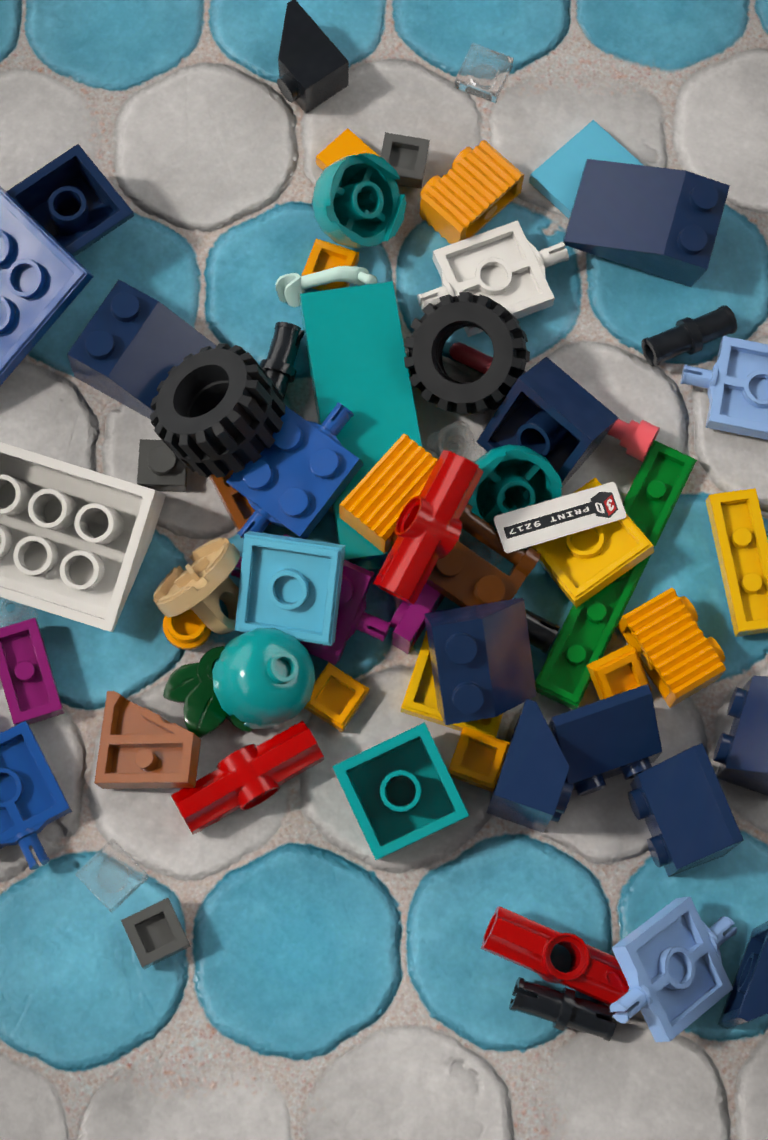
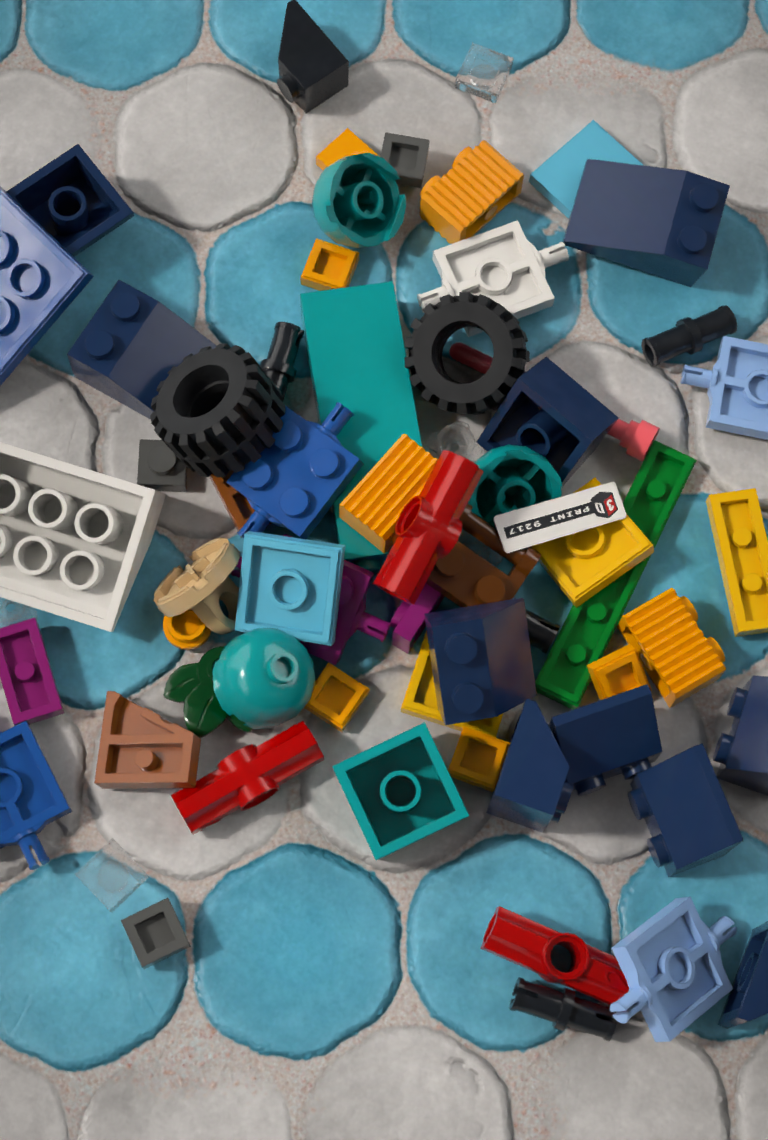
(292, 284): light aqua piece -> none

